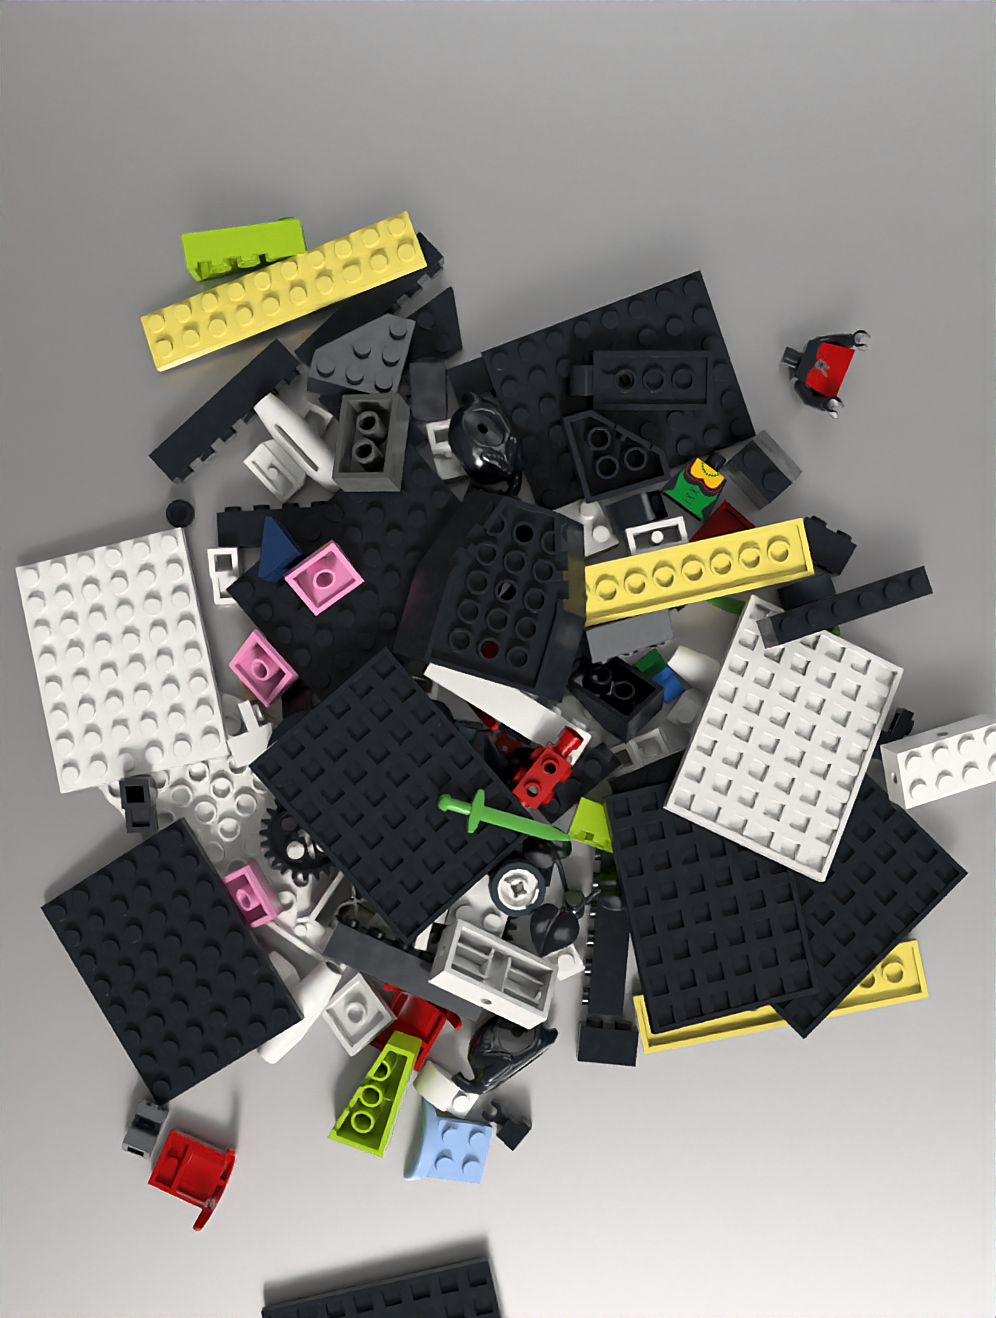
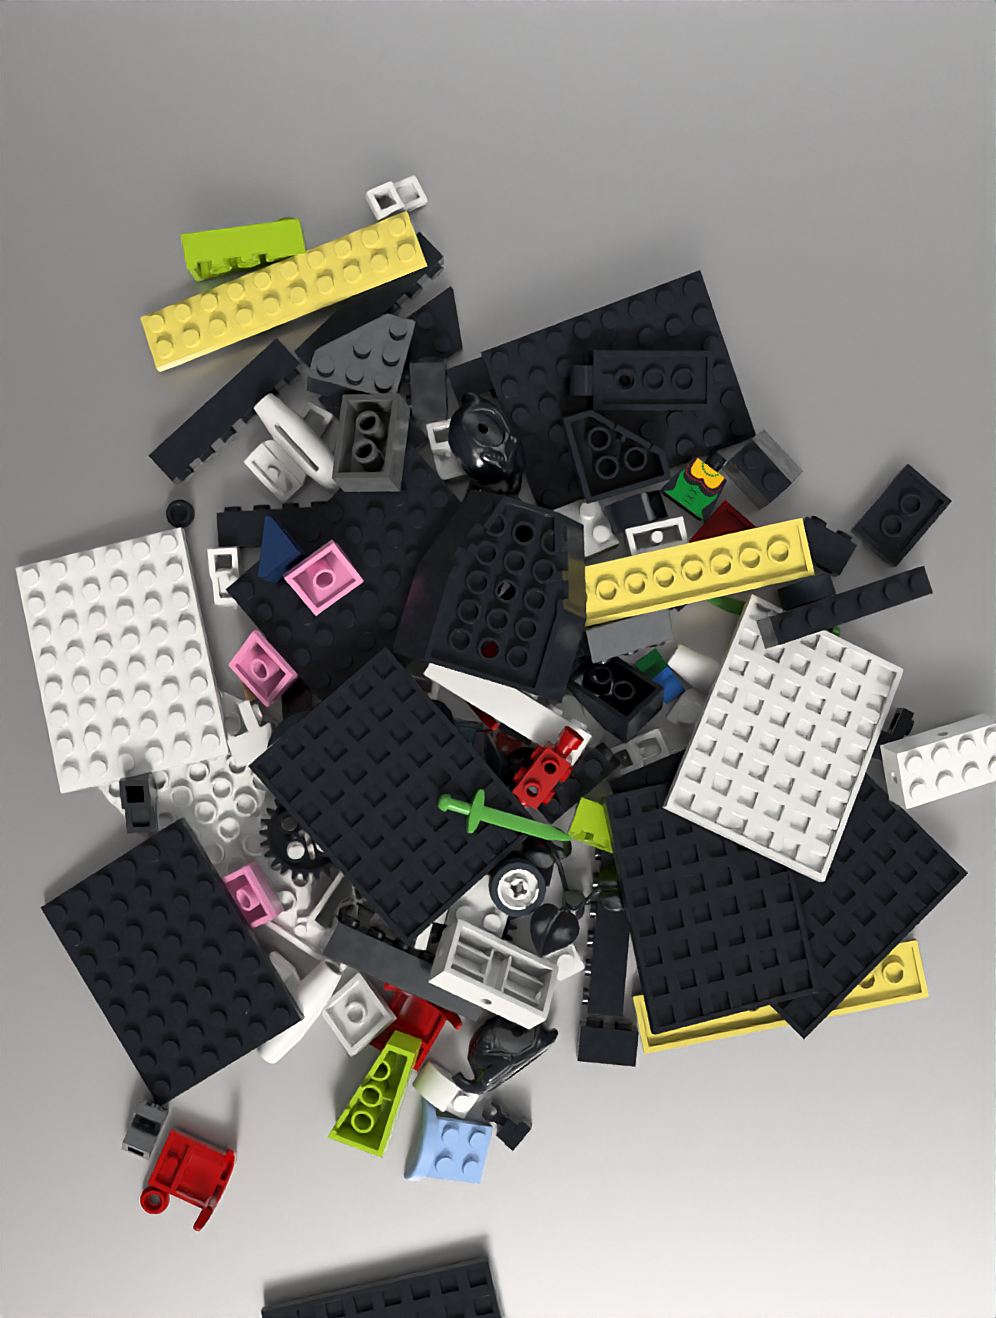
(150, 1206): none -> red plate
(395, 198): none -> white brick
(822, 368): torso -> none
(901, 515): none -> black plate

